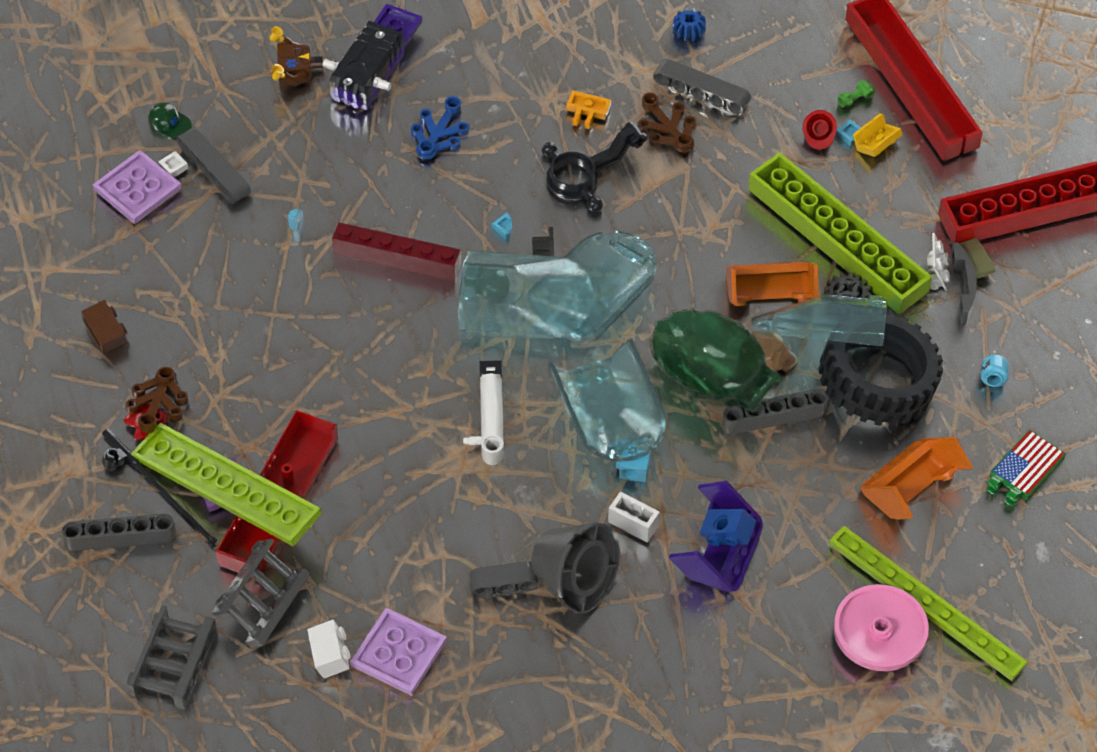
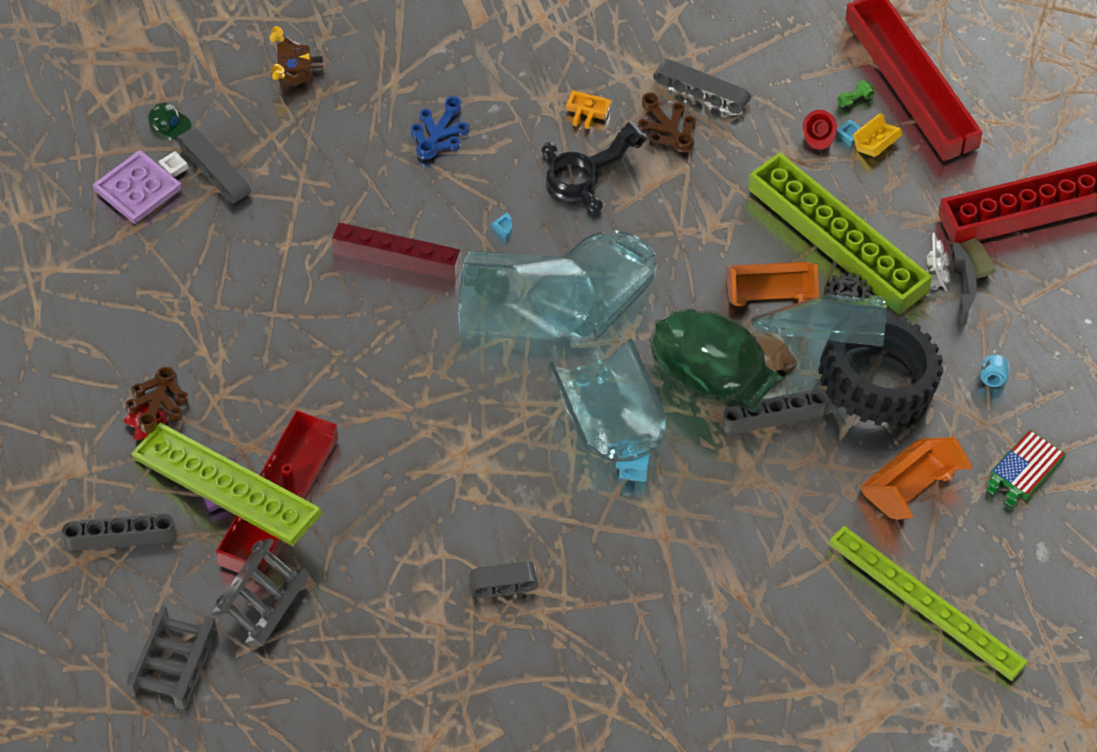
(104, 327): reddish brown brick -> none
(114, 456): black piece -> none
(294, 218): medium azure tile -> none
(328, 648): white brick -> none
(372, 57): piece -> none
(398, 651): lavender plate -> none
(491, 413): white piece -> none
(543, 245): clear smoke panel -> none
(577, 564): dark grey cone -> none
(633, 517): white brick -> none
(689, 24): blue gear -> none
(722, 564): dark purple windscreen -> none
(727, 527): blue brick -> none
(881, 627): bright pink dish -> none

